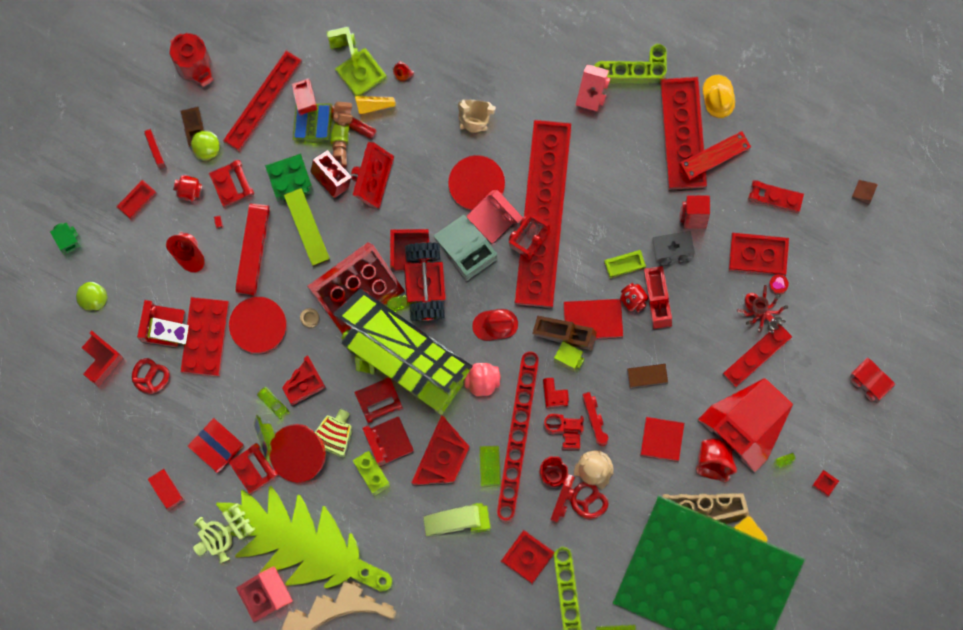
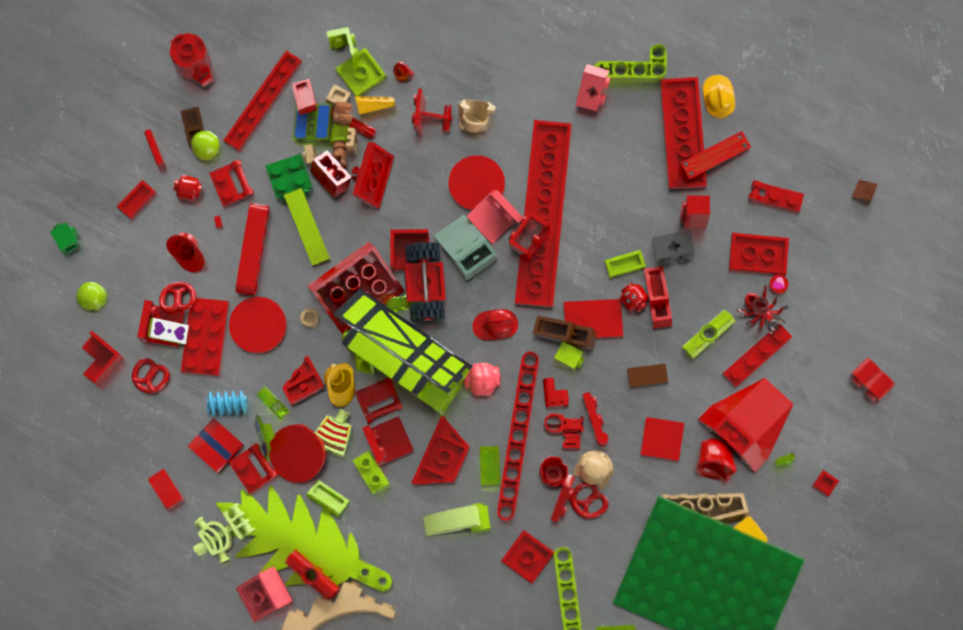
(177, 296): none -> red piece
(227, 403): none -> medium azure piece
(303, 566): none -> red piece
(309, 154): none -> tan plate
(328, 498): none -> lime tile
(337, 94): none -> tan plate
(340, 384): none -> yellow piece
(352, 142): none -> tan tile
(420, 114): none -> red plate
(700, 342): none -> lime piece

